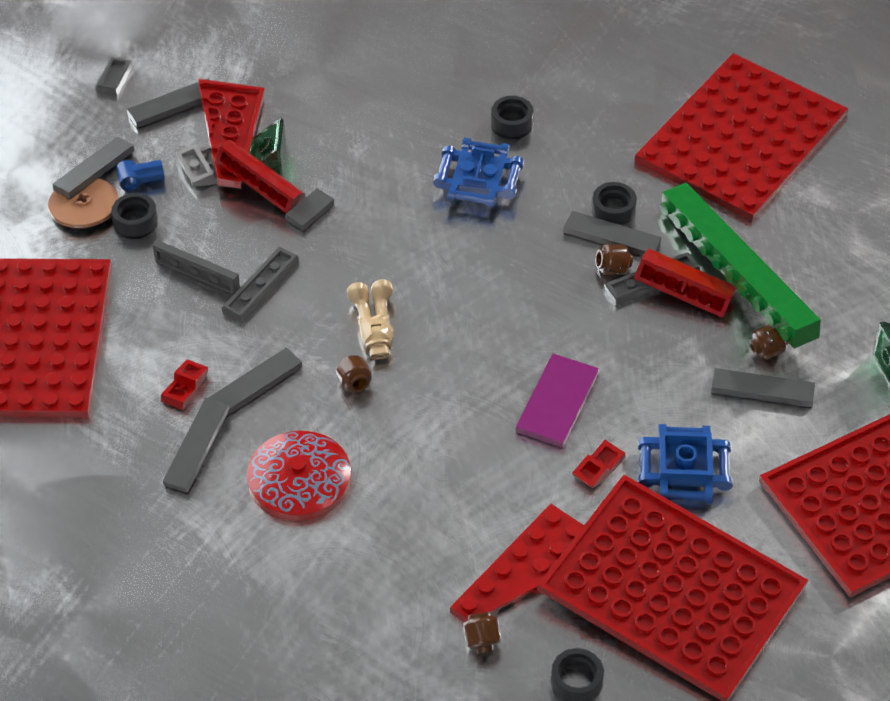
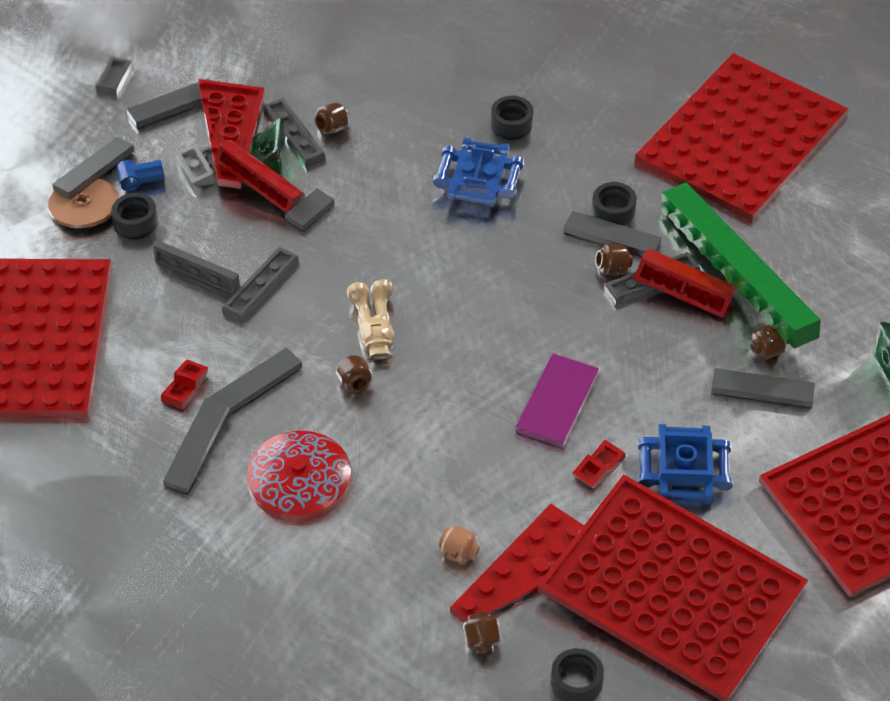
(295, 132): none -> dark grey tile
(332, 118): none -> reddish brown head
(459, 545): none -> nougat head

